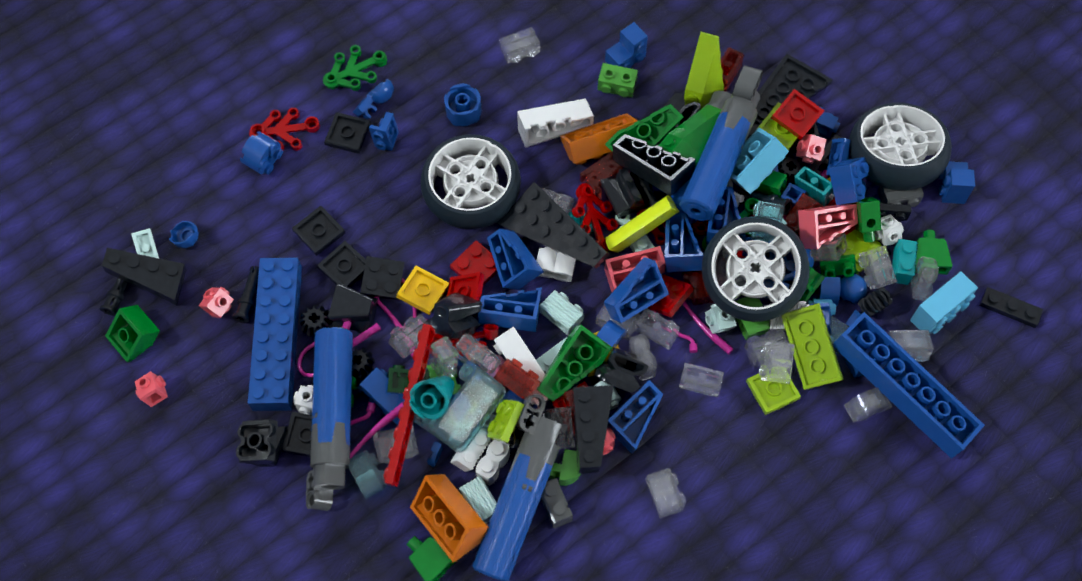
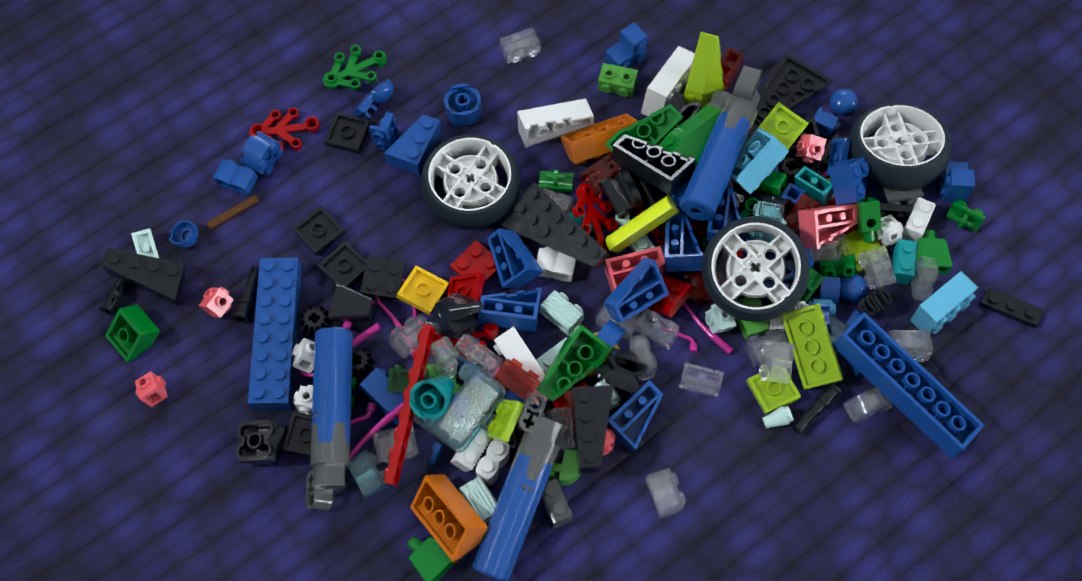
(231, 212): none -> clear orange bar
(235, 177): none -> blue brick
(304, 356): none -> white brick
(414, 145): none -> blue wedge
(556, 181): none -> green hips
(668, 81): none -> white wedge
(779, 417): none -> light aqua cone
(797, 114): red plate -> none
(822, 402): none -> black pin
(844, 102): none -> blue hair
(918, 219): none -> white brick
(965, 216): none -> green hips

